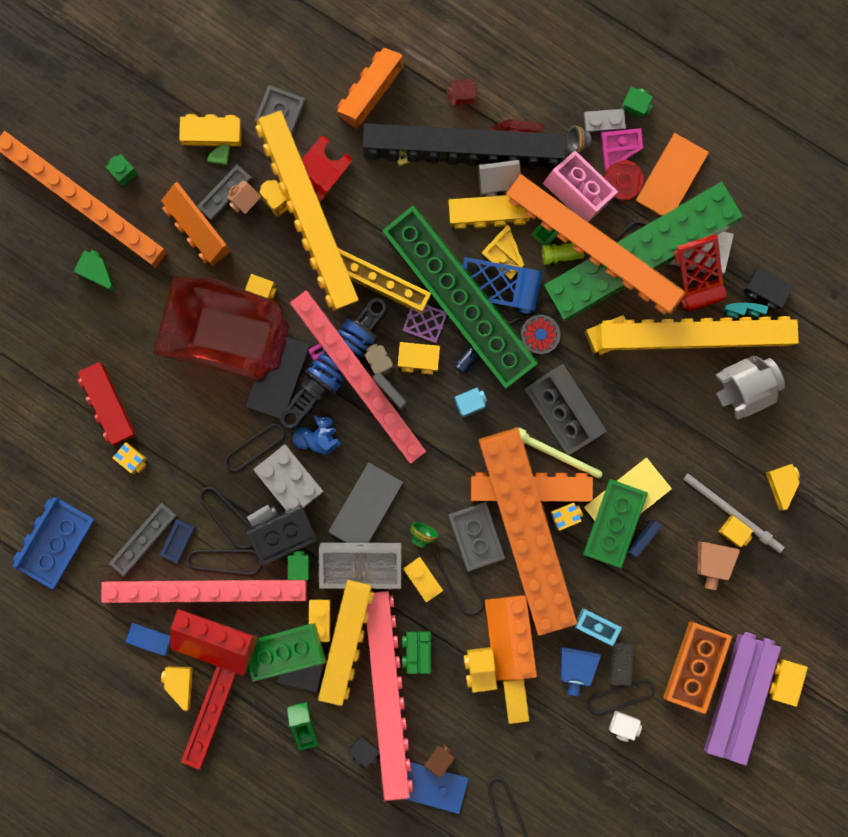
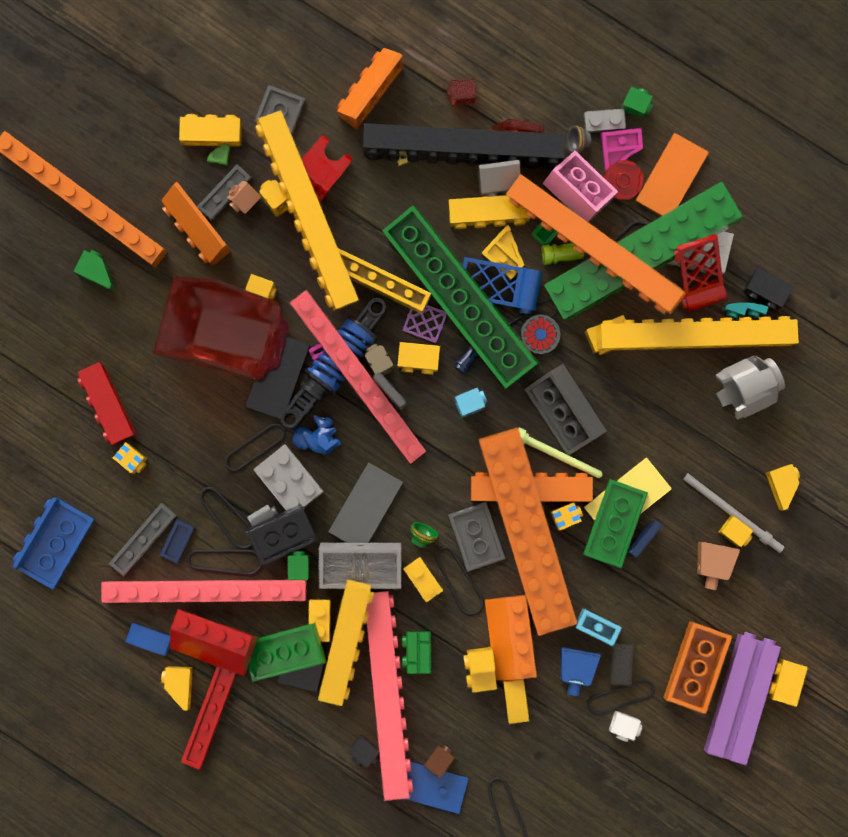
(121, 169): green brick -> none
(302, 726): green slope -> none

